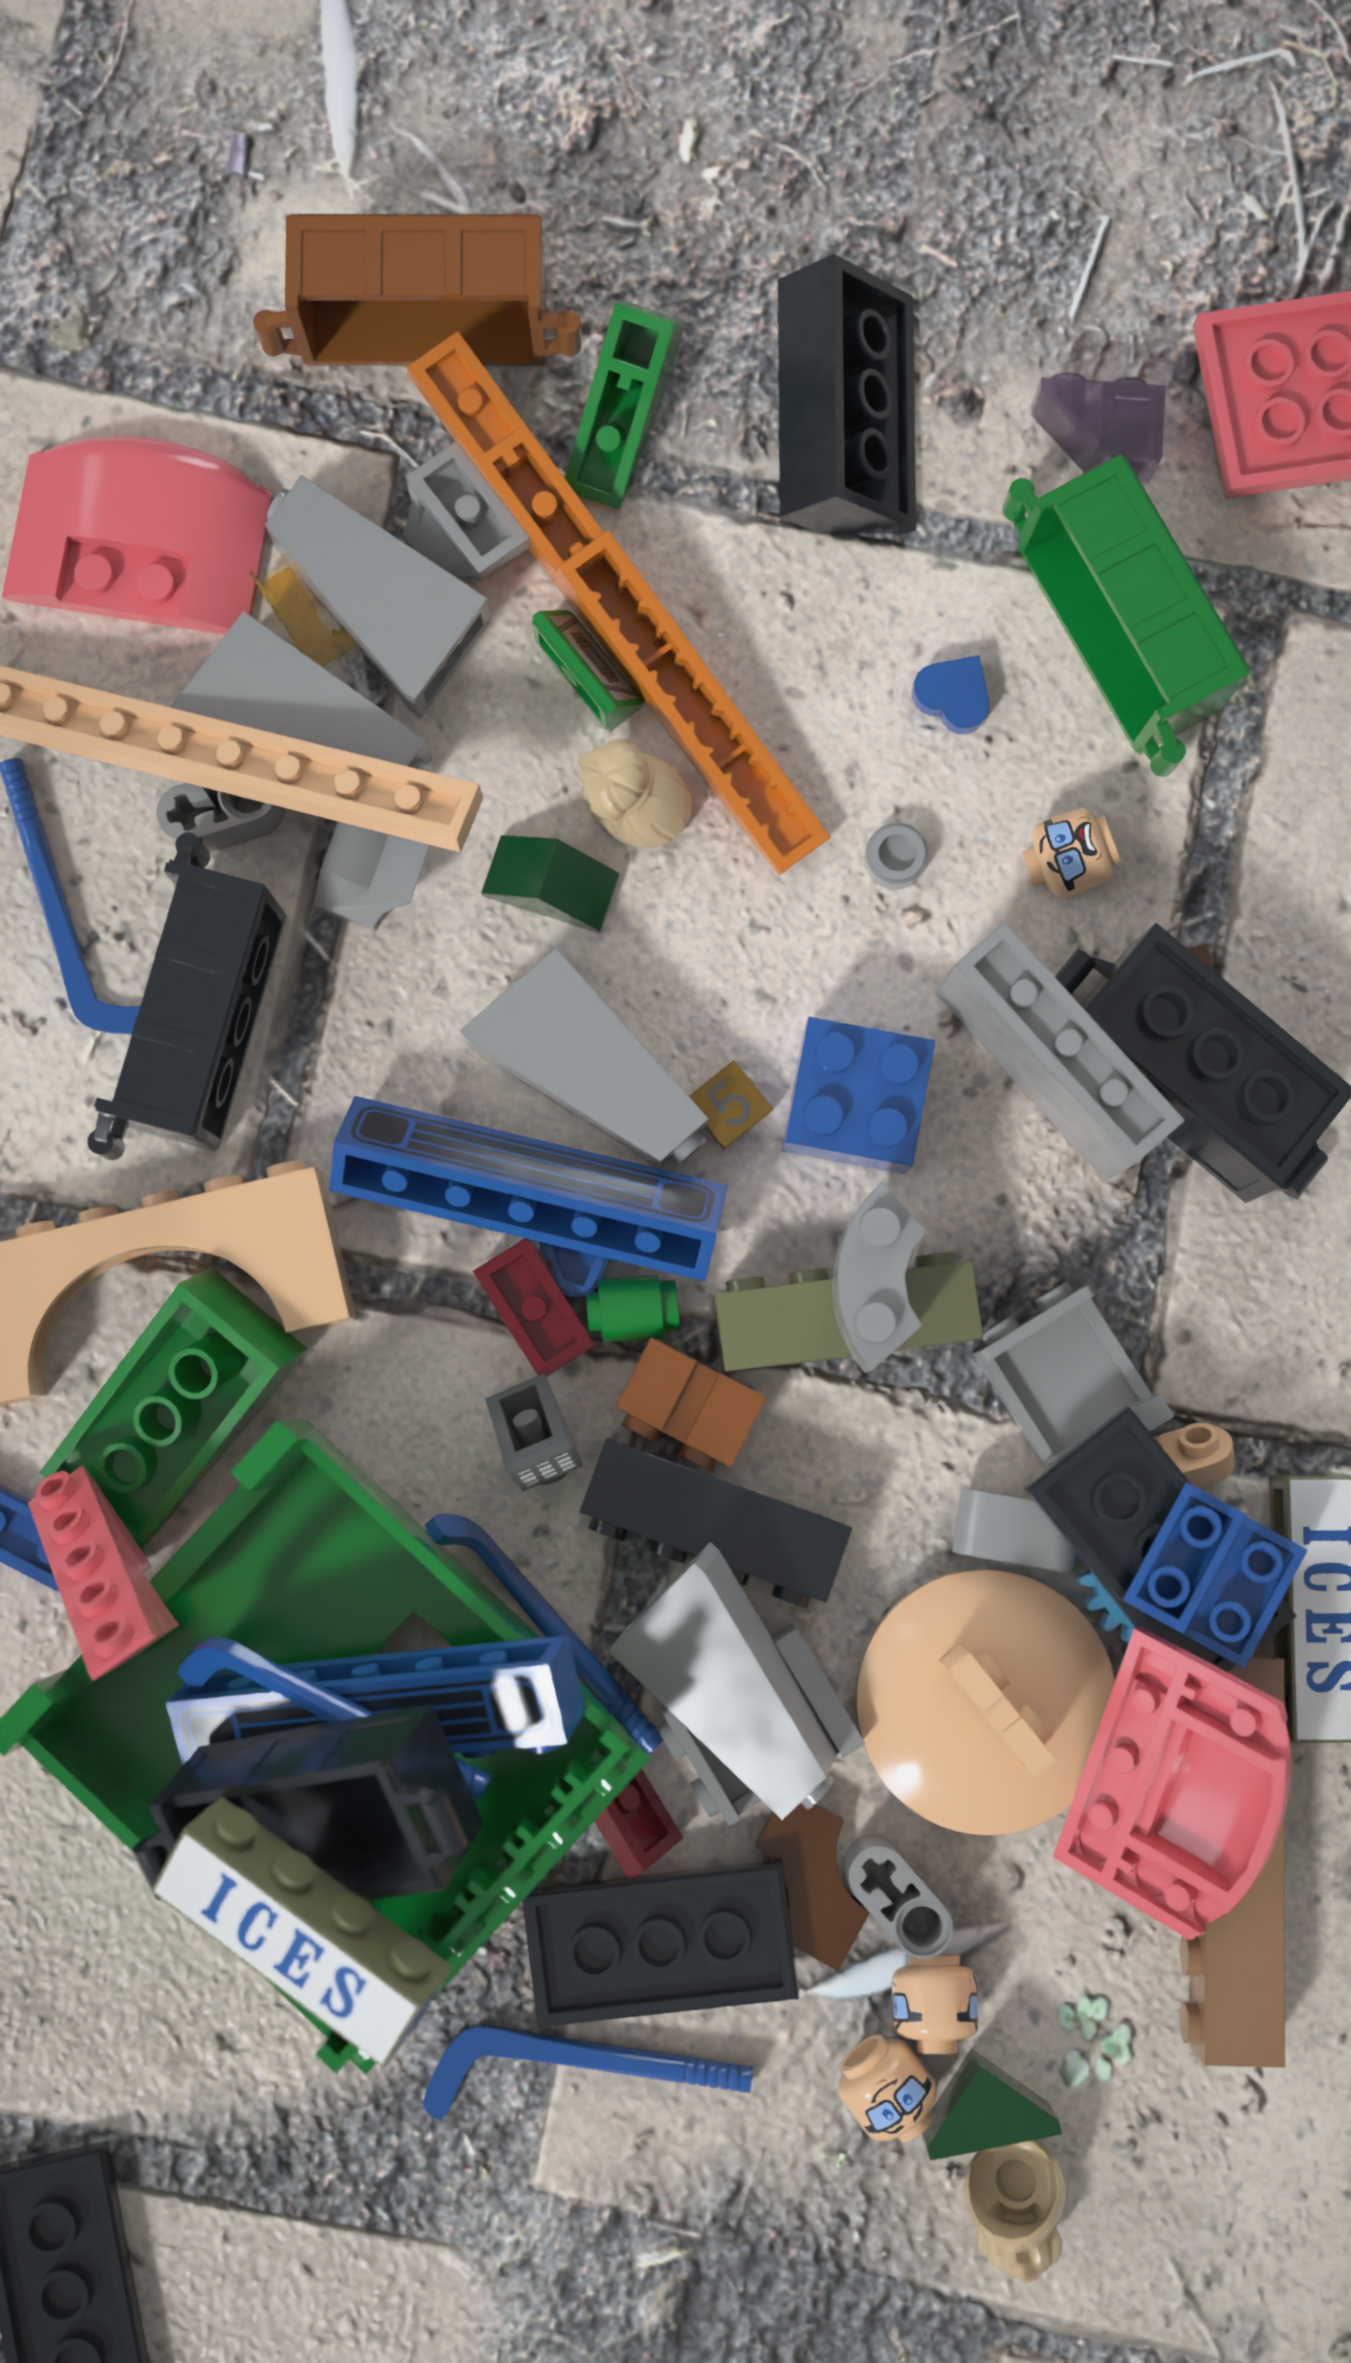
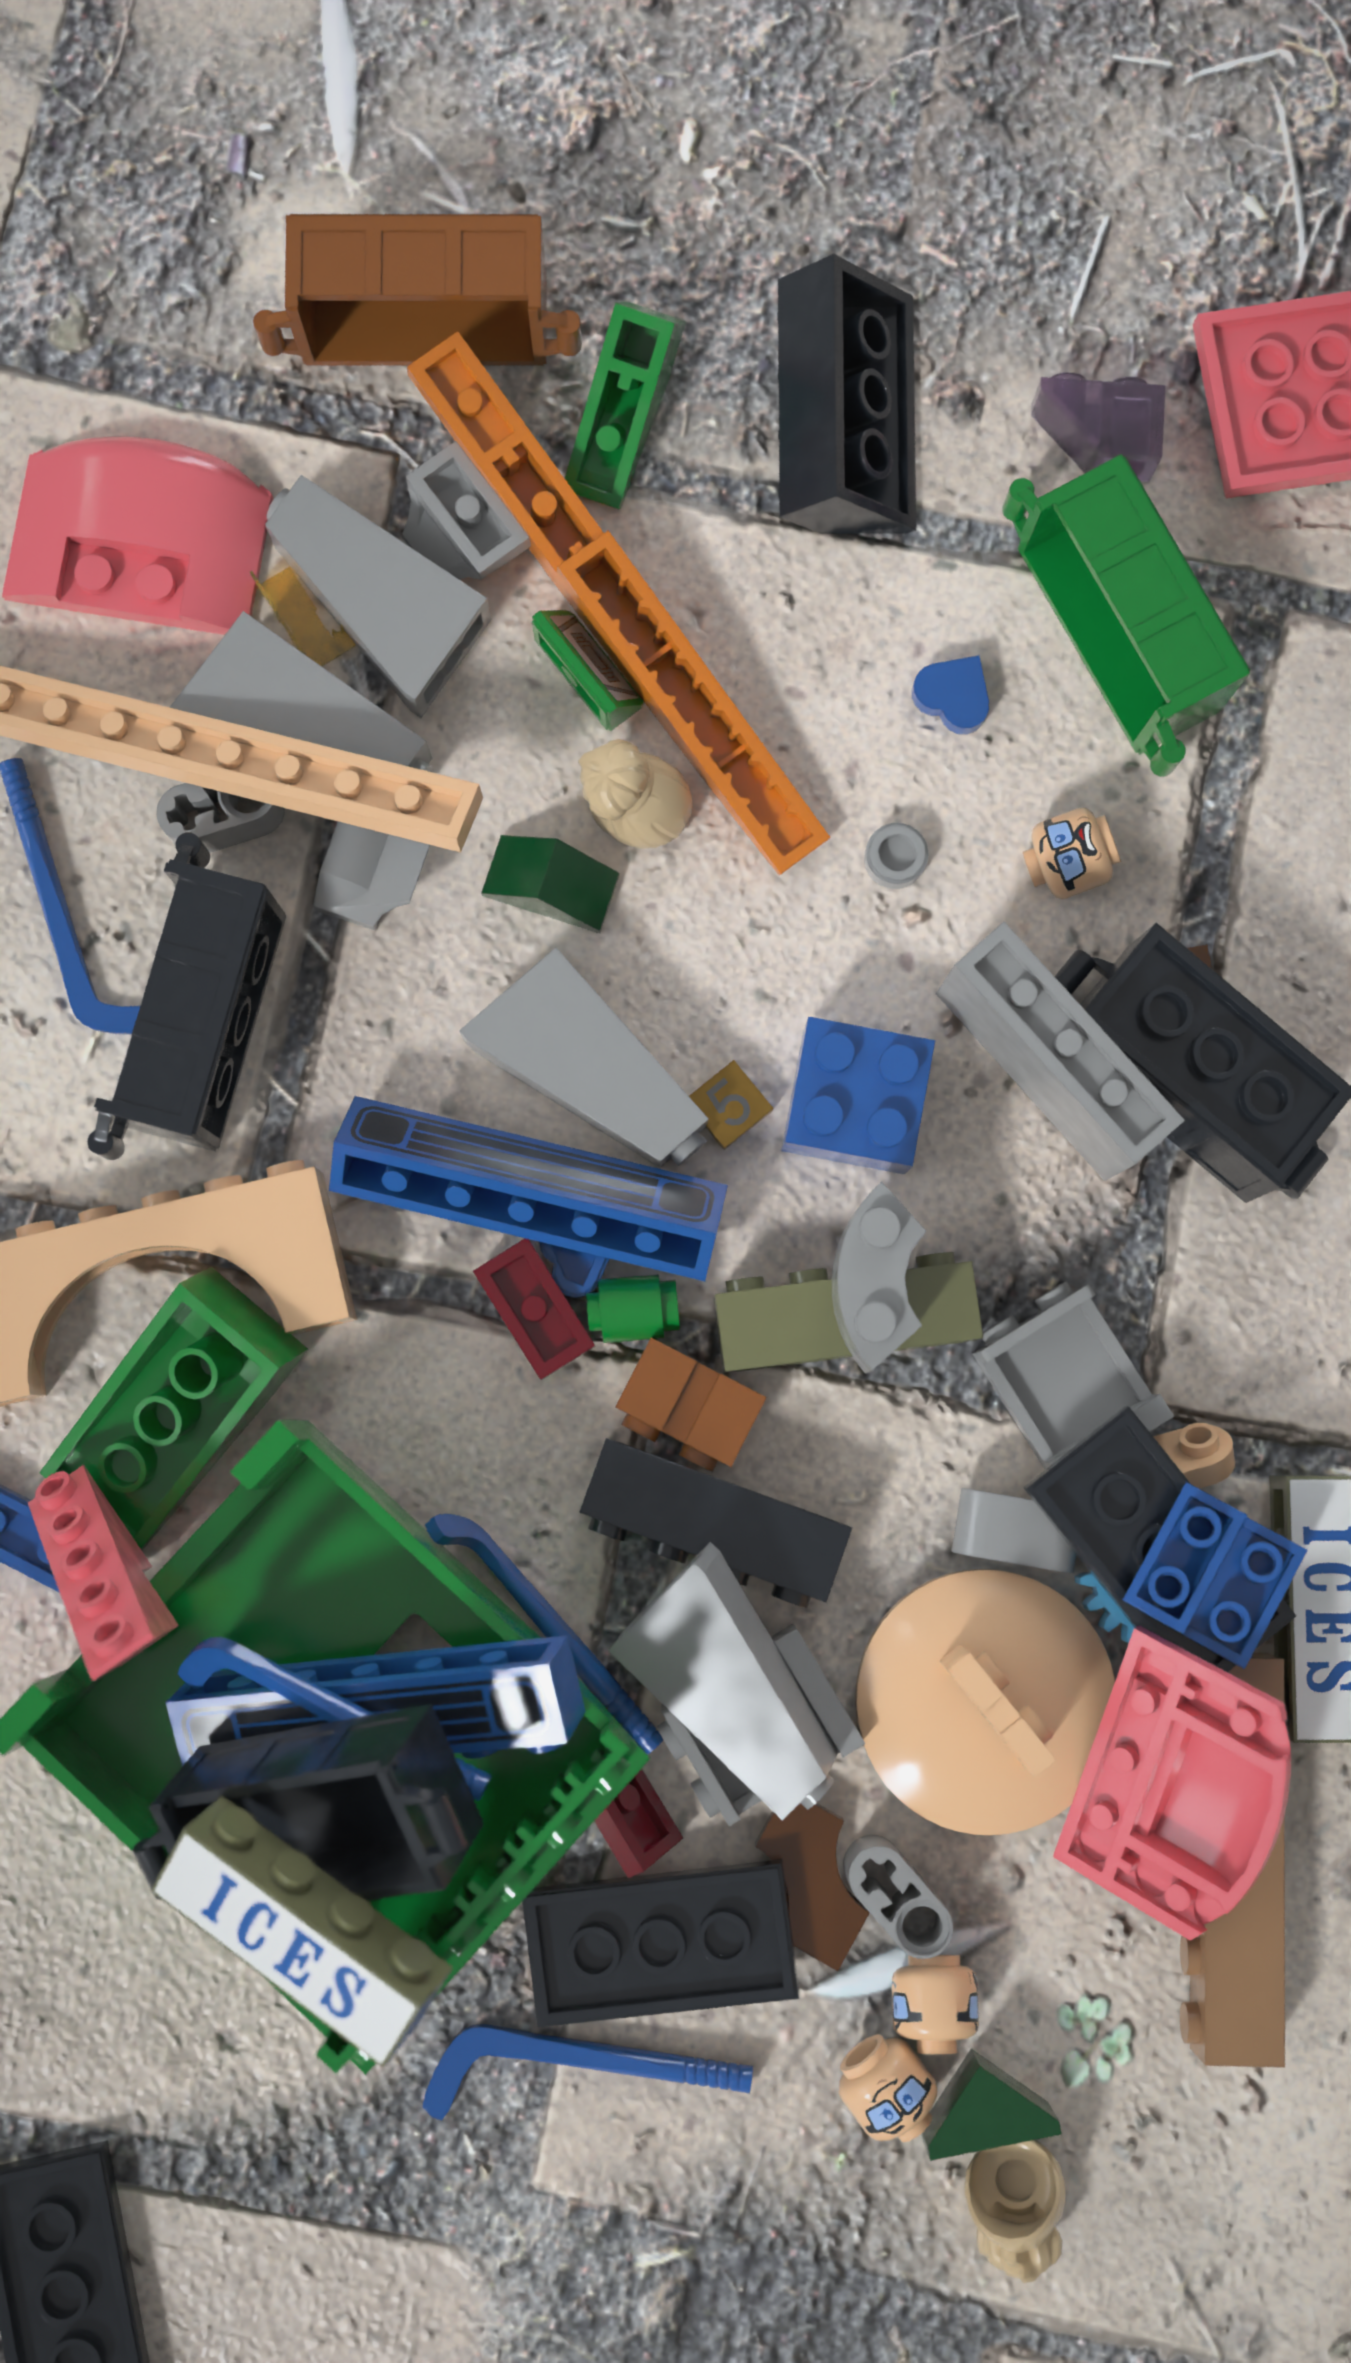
(533, 1433): dark grey slope -> none

